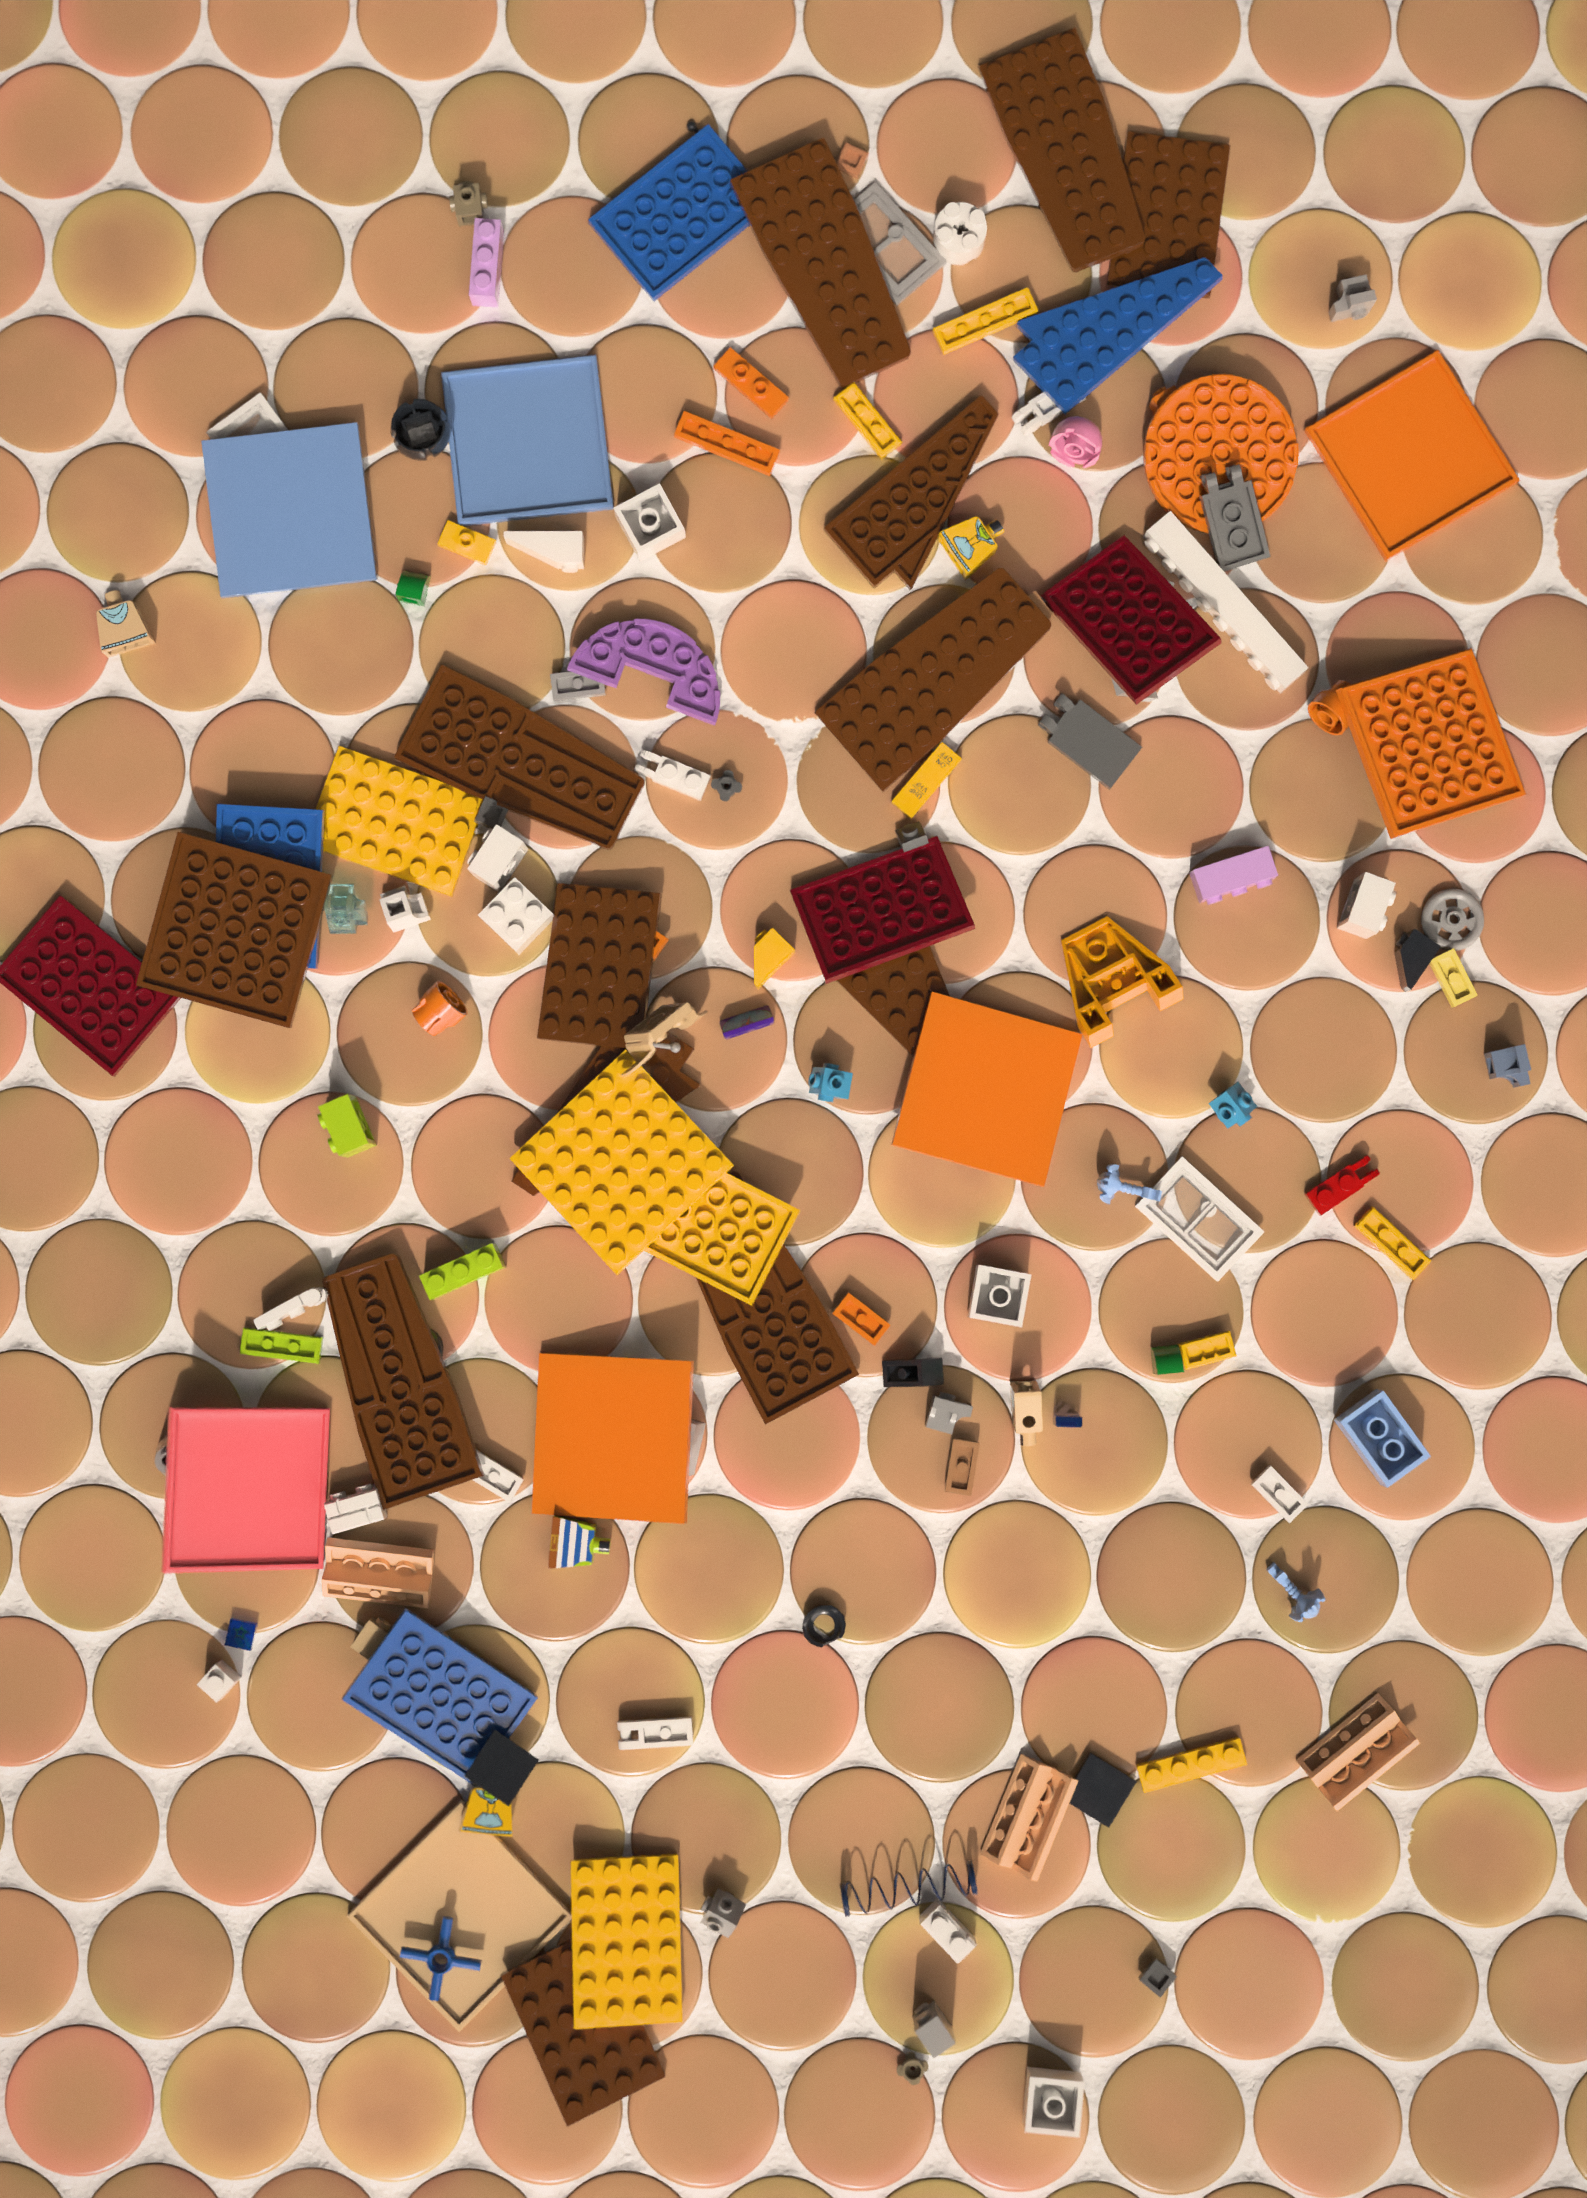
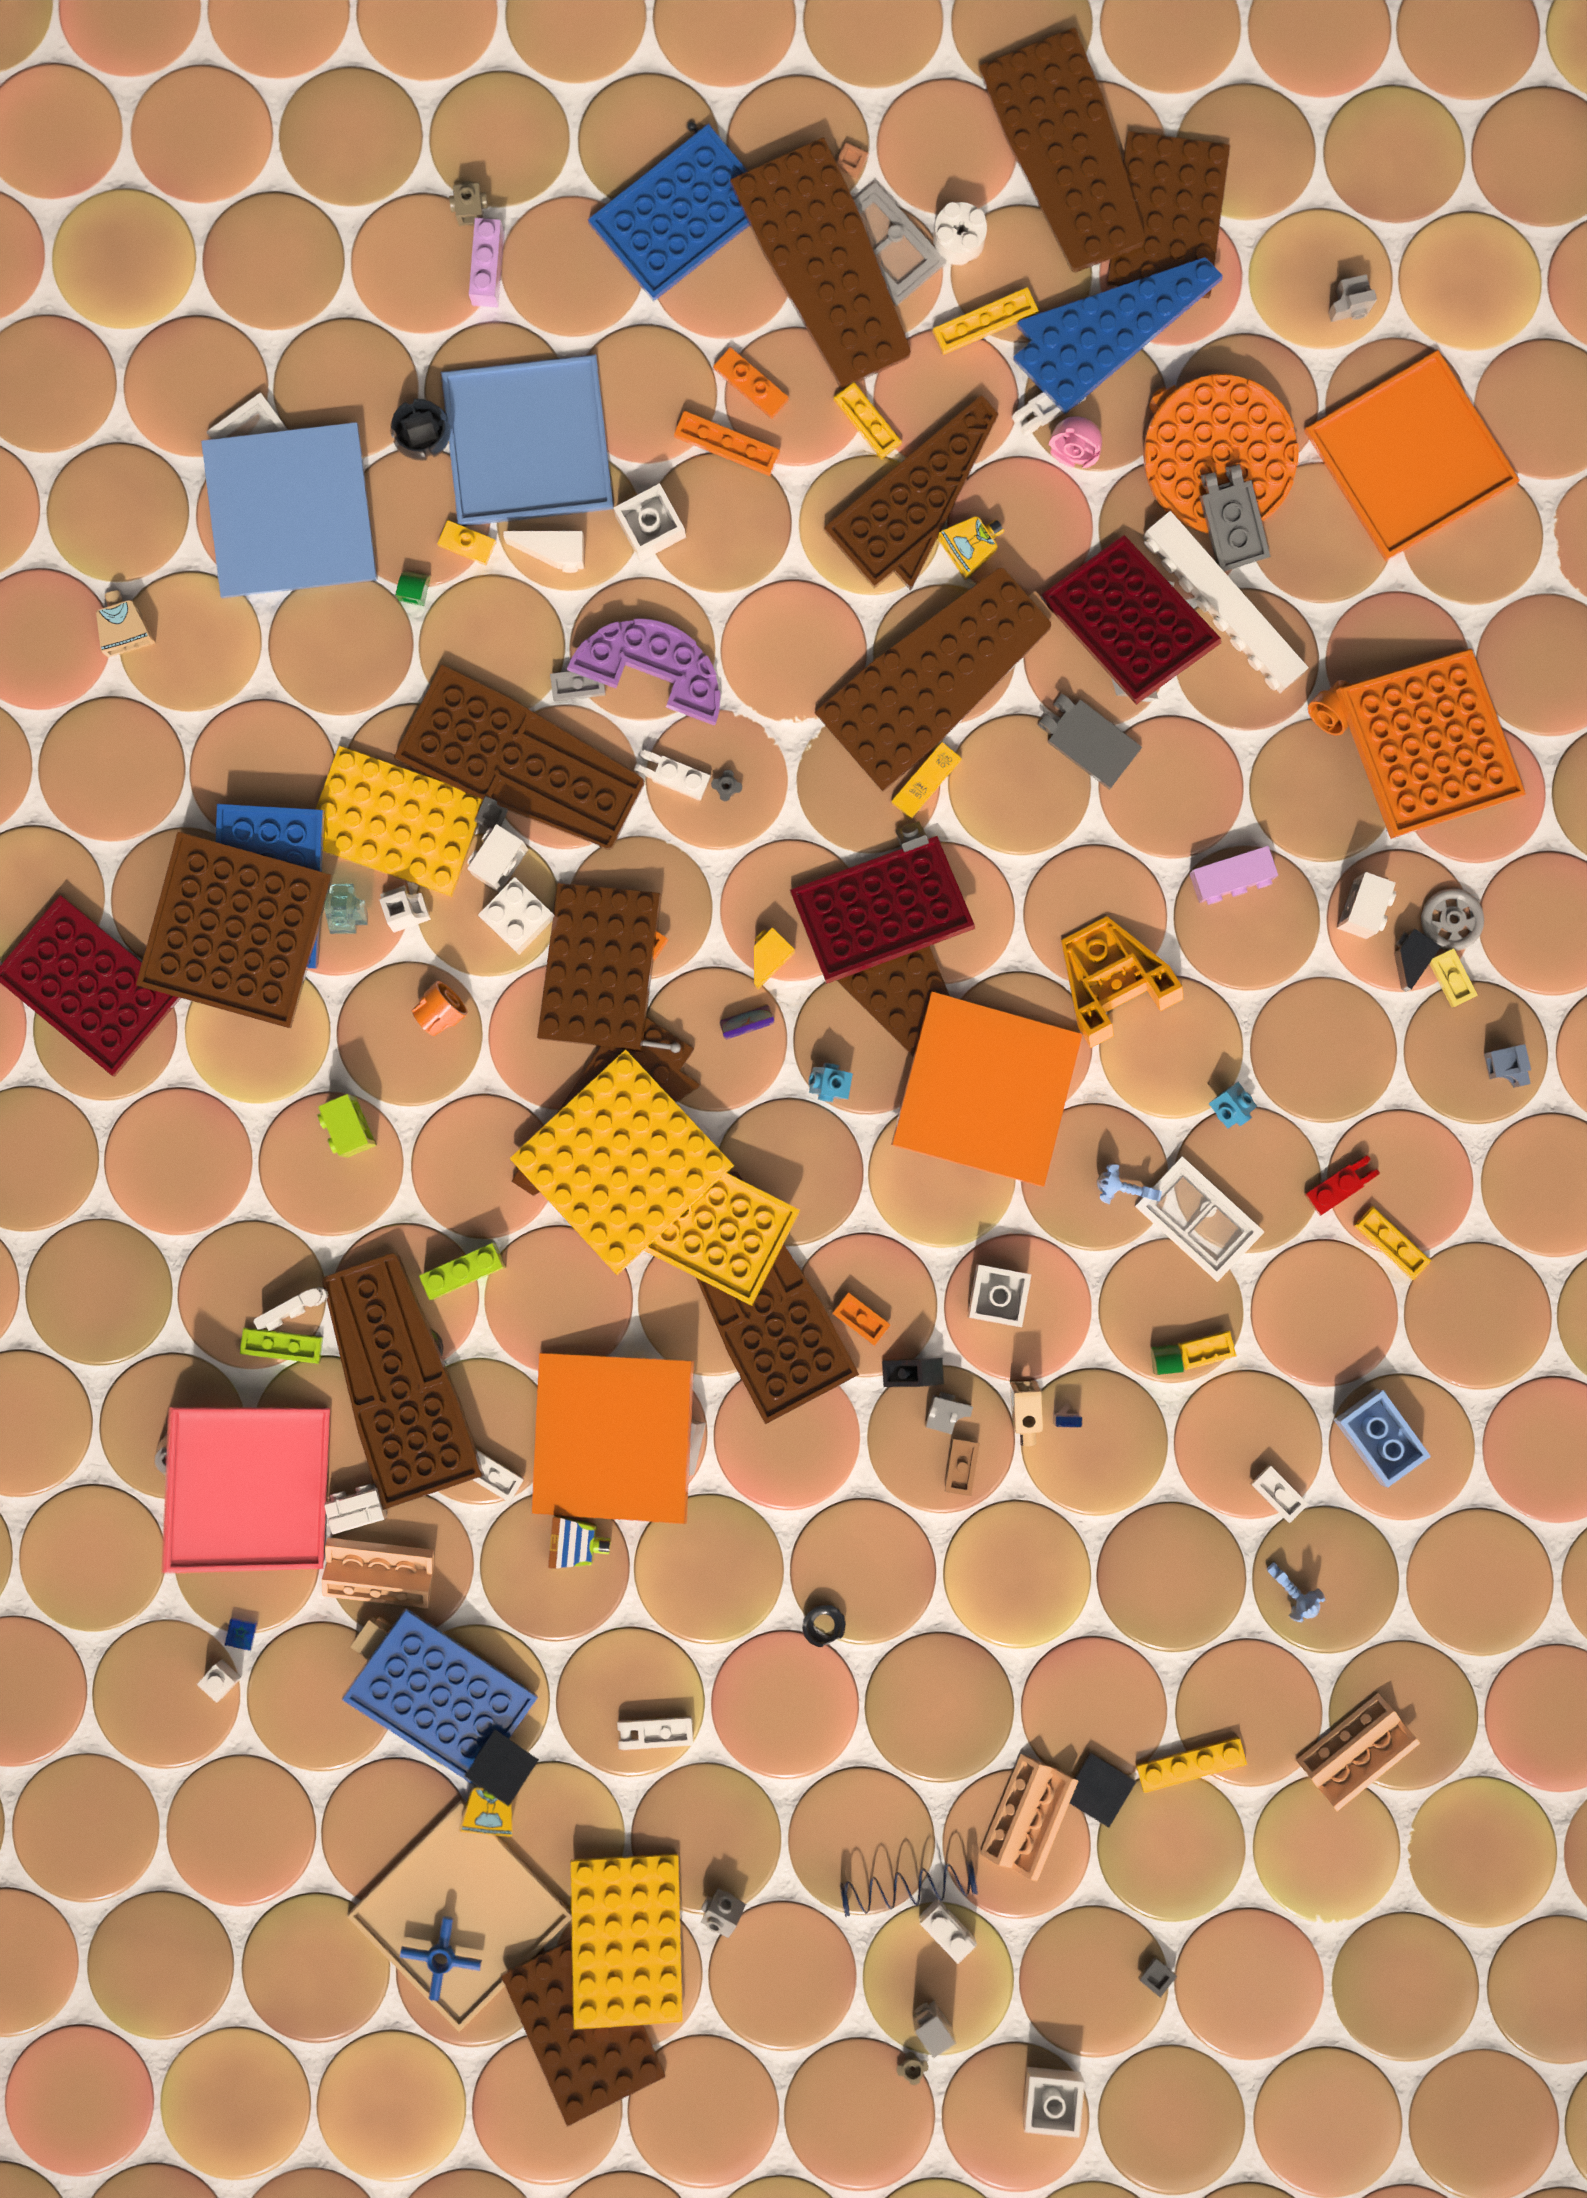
(654, 1029): tan piece -> none

